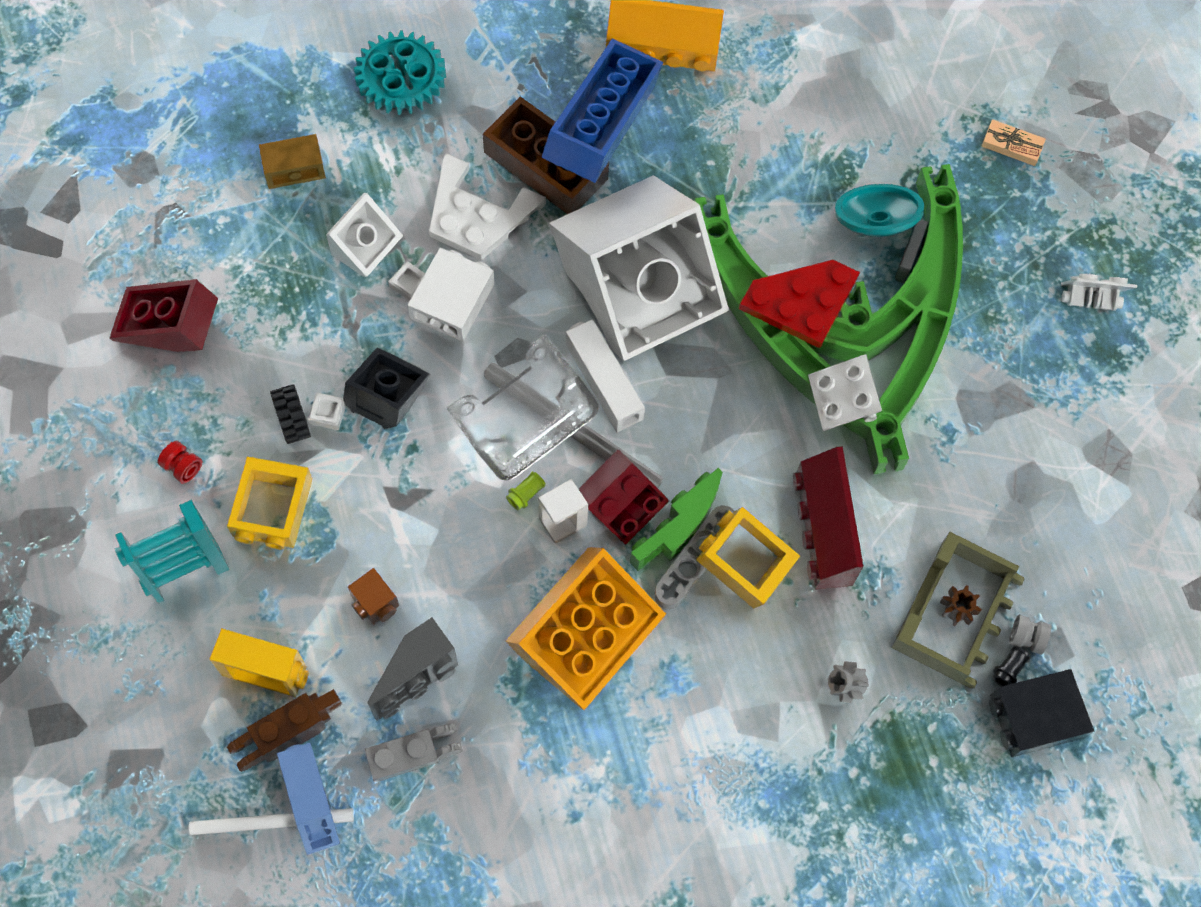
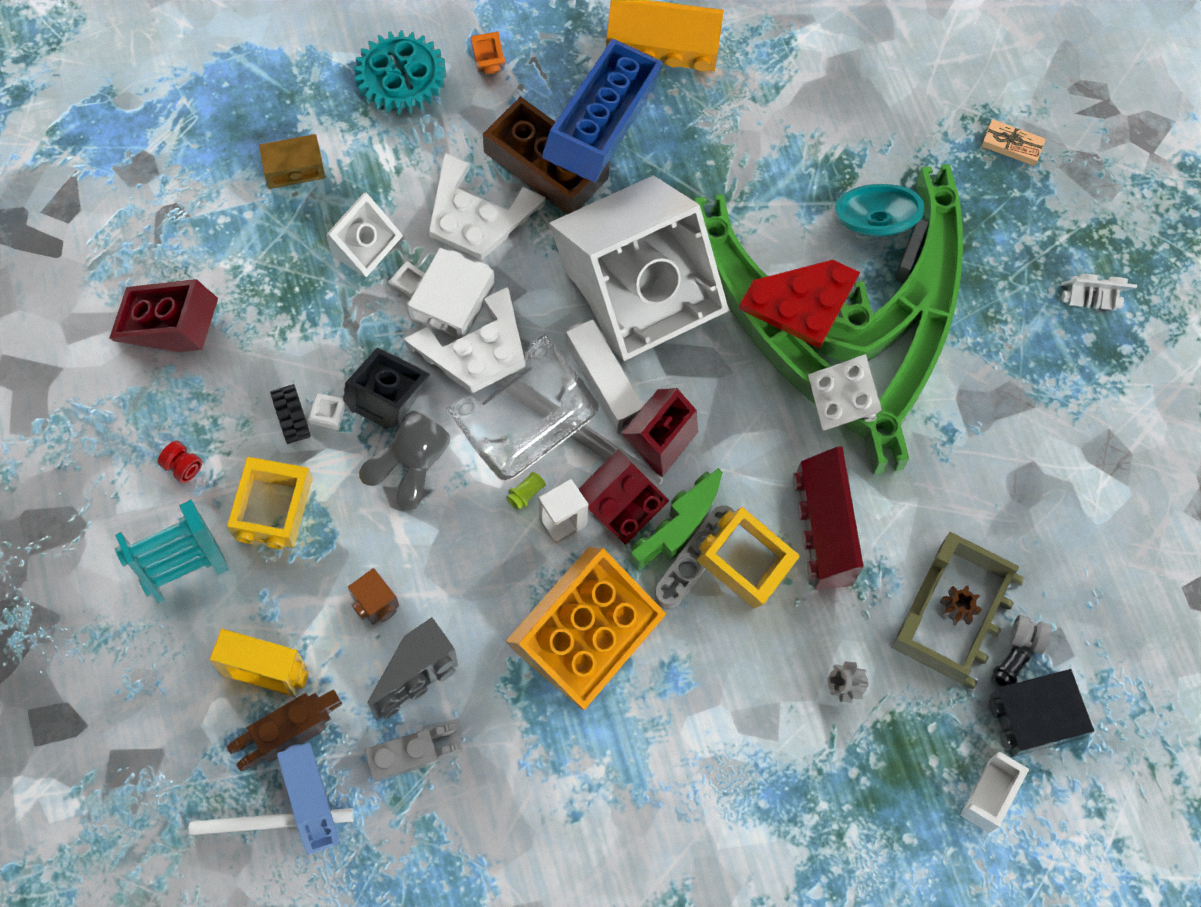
(416, 445): none -> dark grey piece
(481, 355): none -> white wing
(488, 52): none -> orange bracket
(663, 429): none -> dark red slope
(994, 792): none -> white panel

